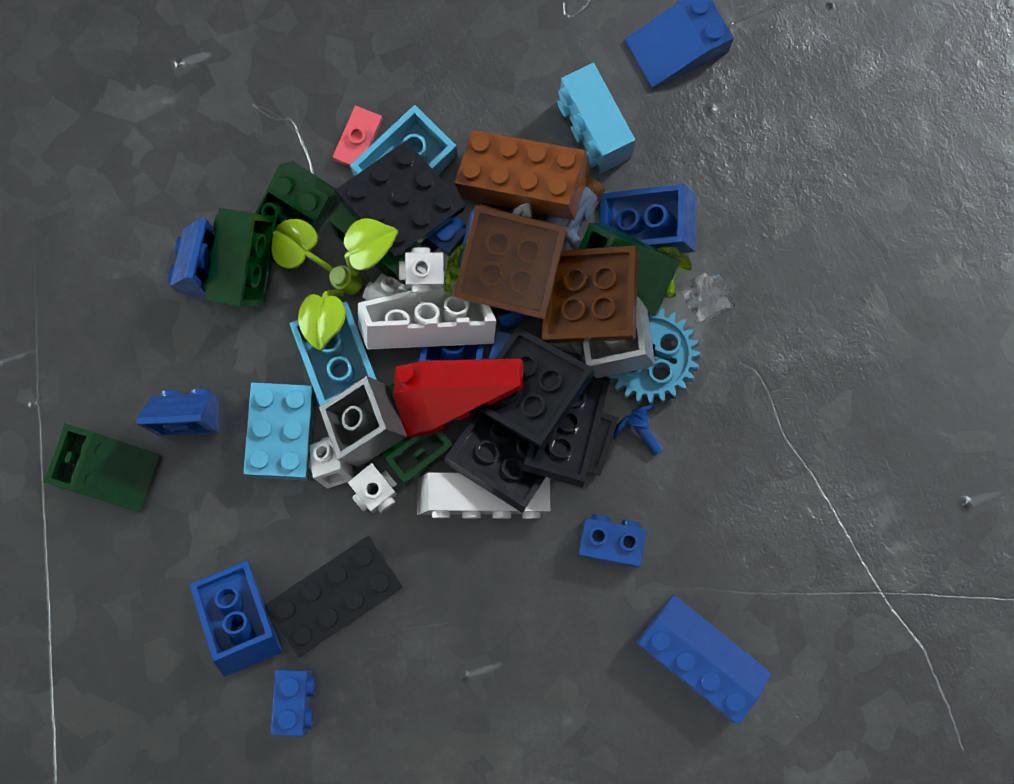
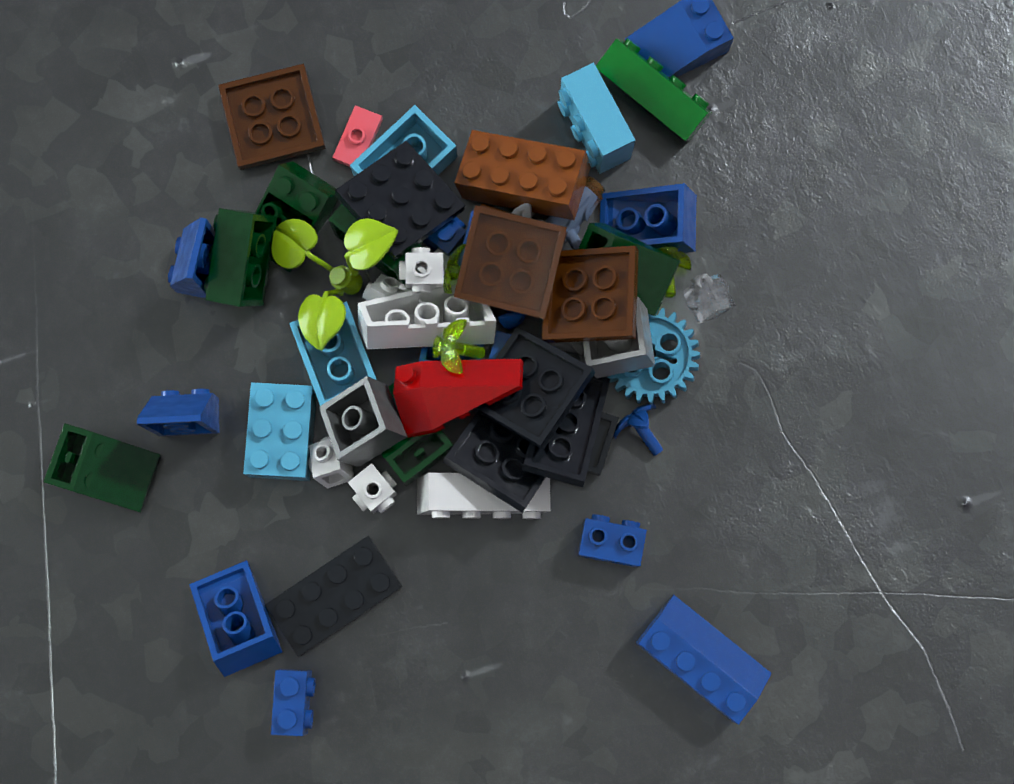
(271, 116): none -> reddish brown plate
(450, 349): none -> clear neon green plant
(653, 89): none -> green brick

